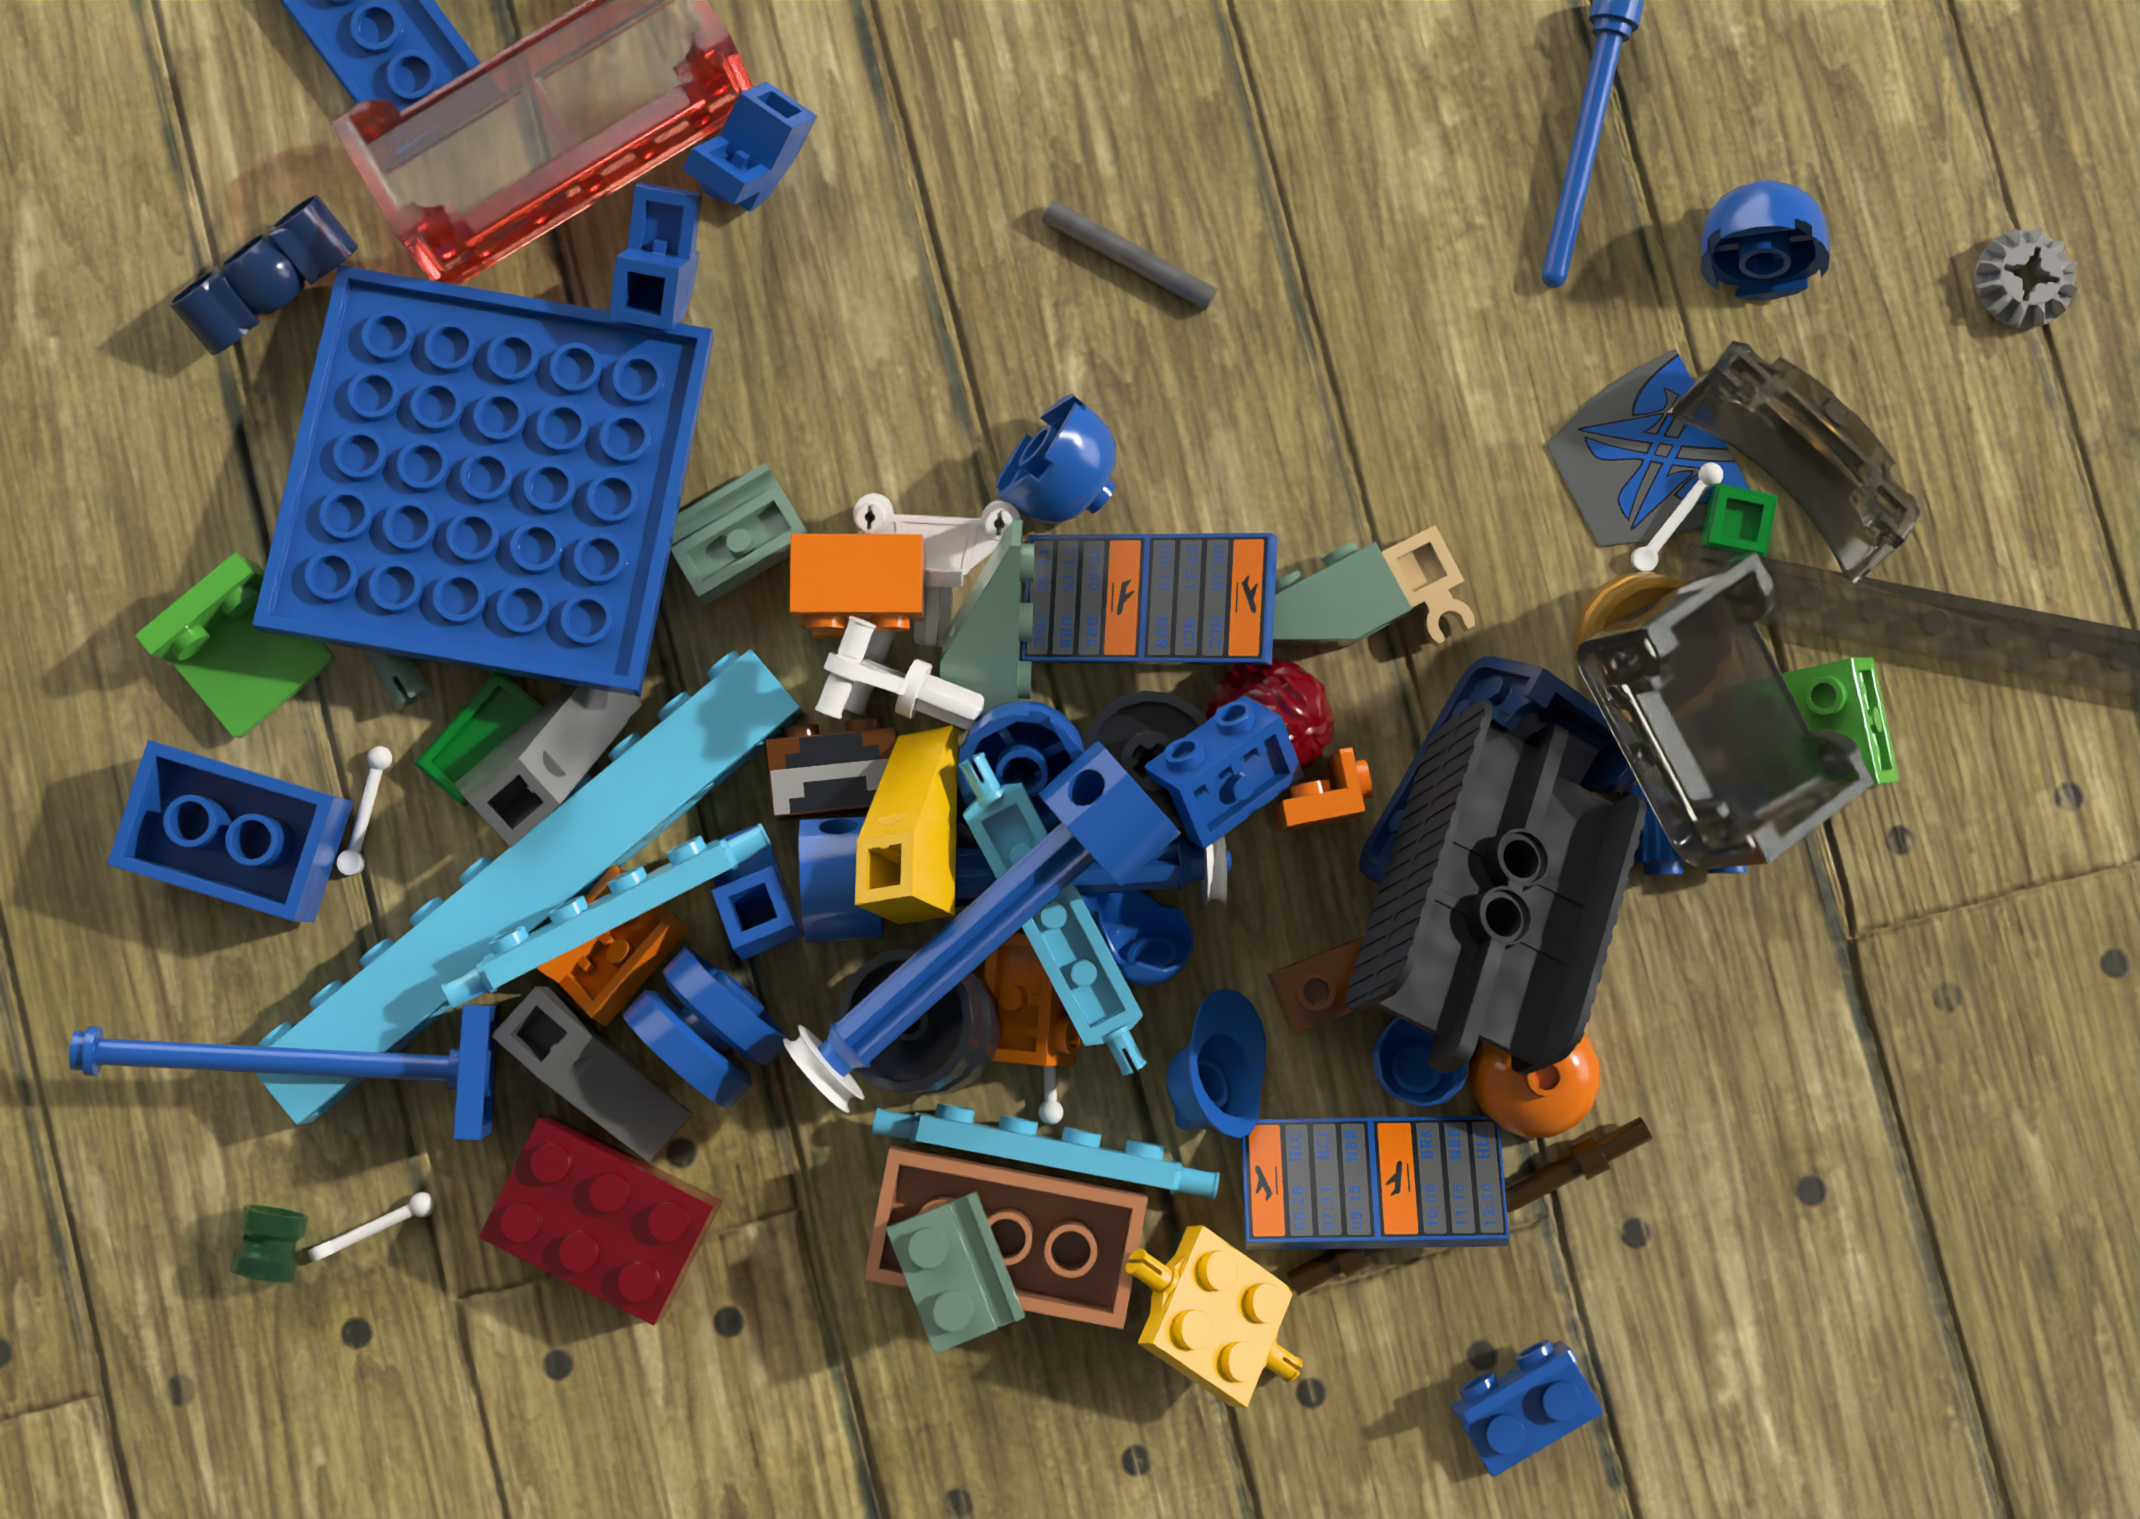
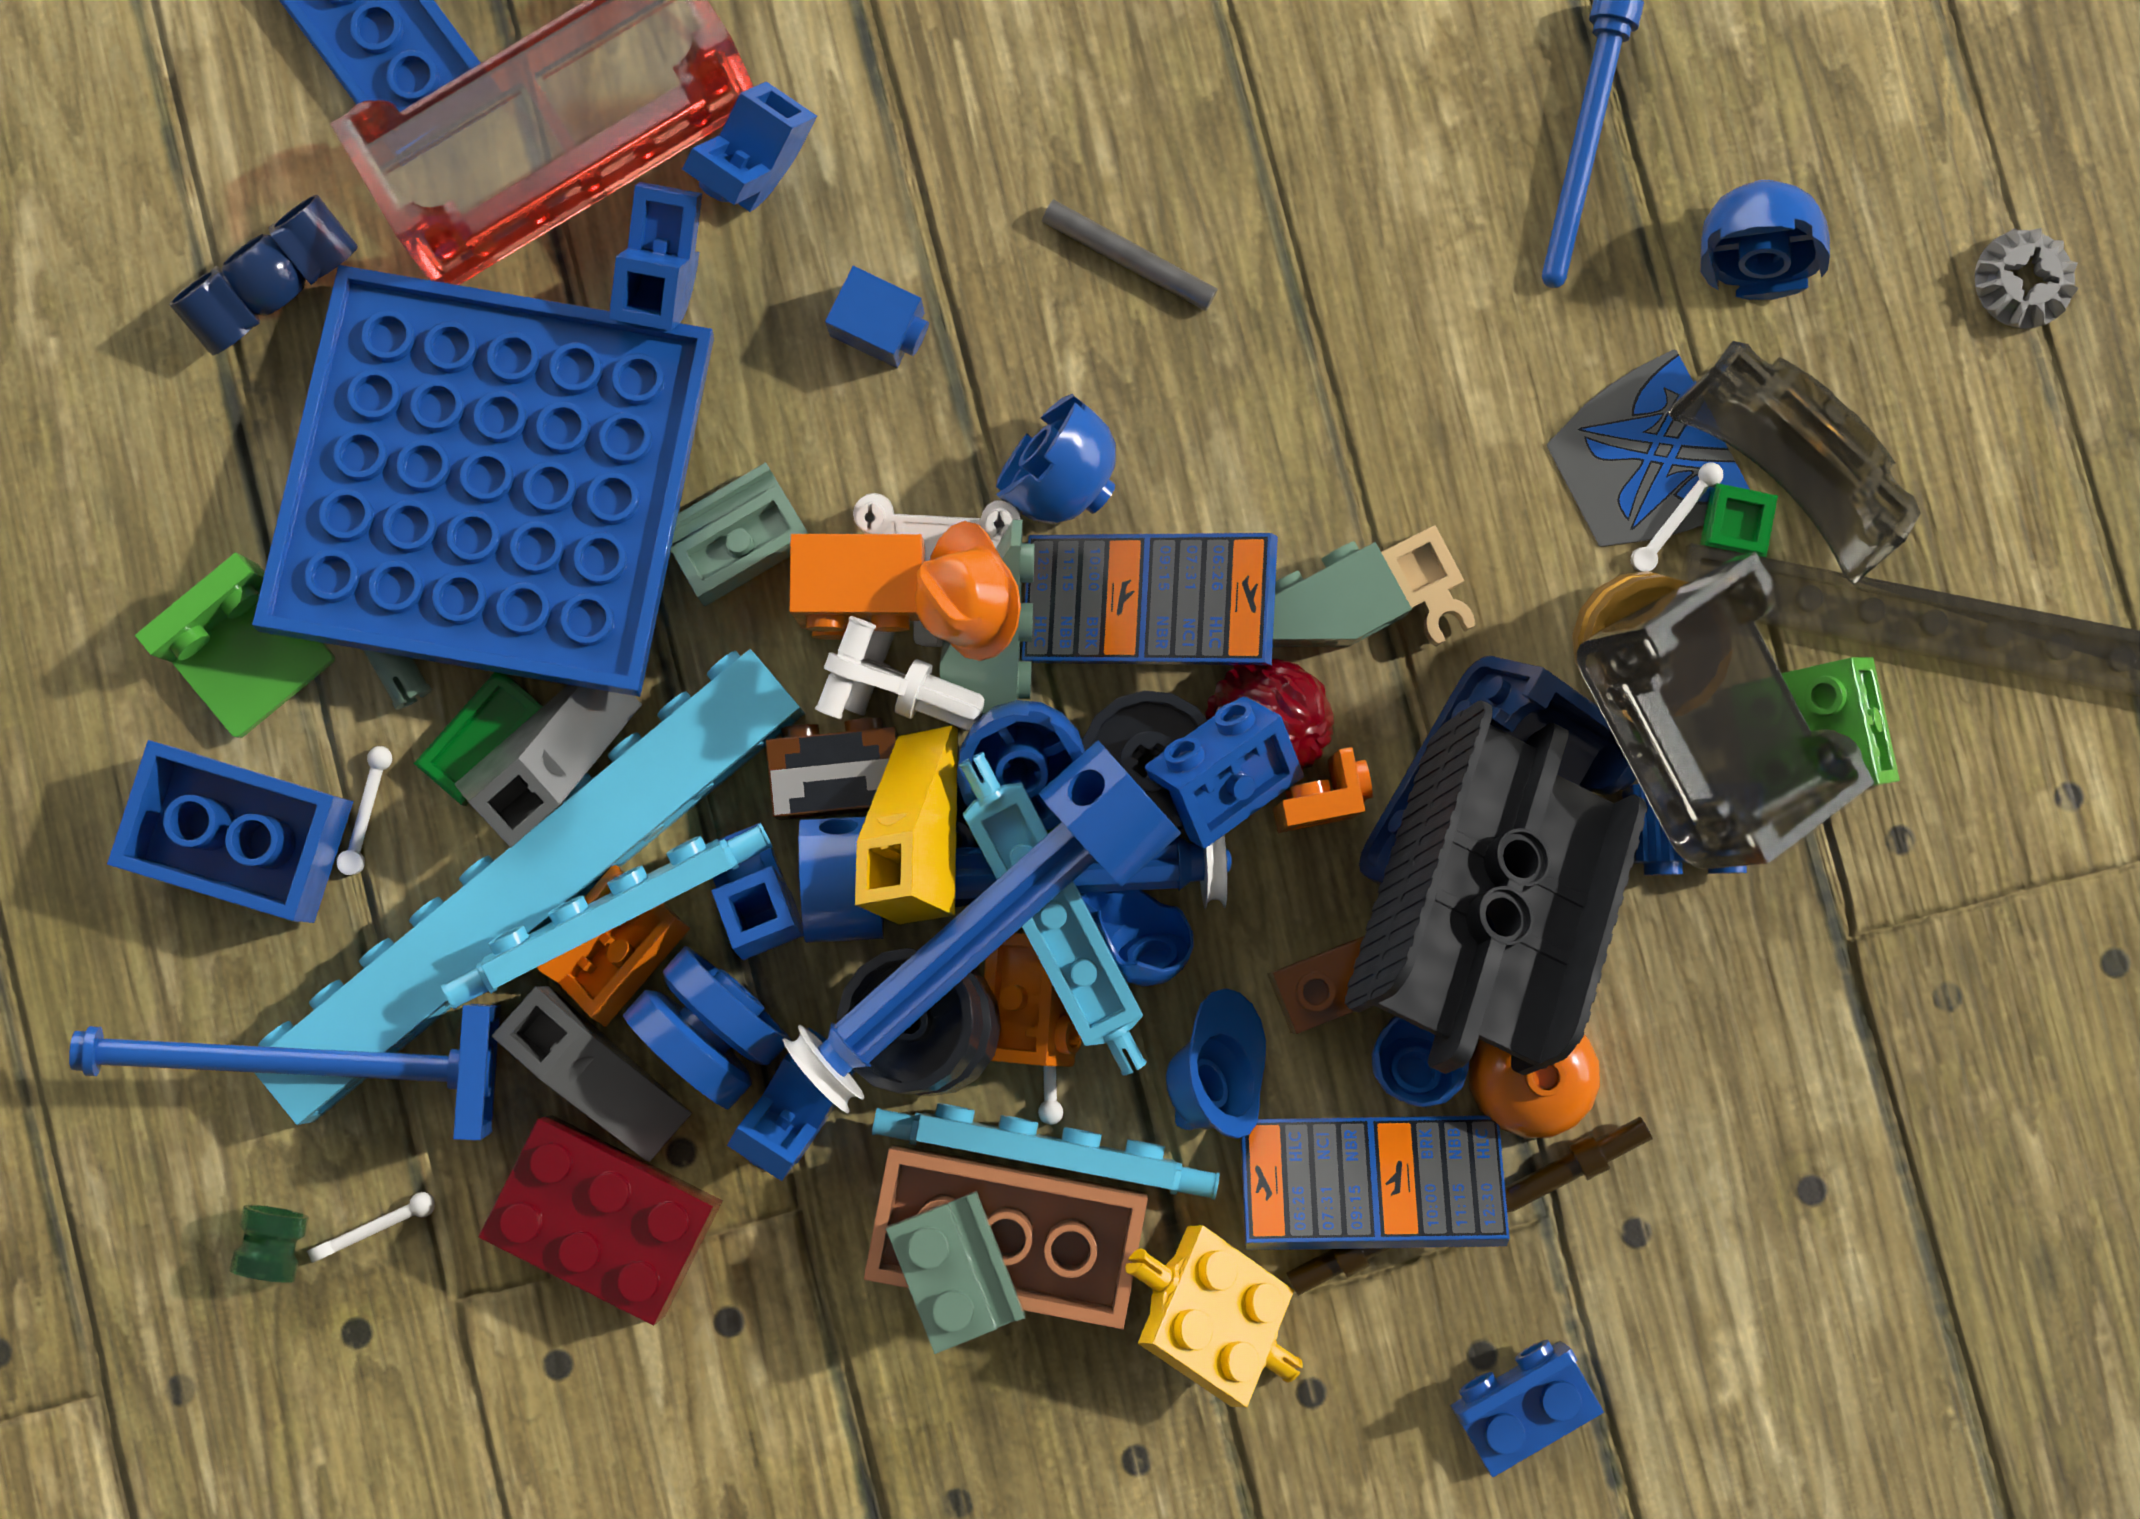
(783, 1120): none -> blue brick
(877, 318): none -> blue brick
(968, 593): none -> orange piece

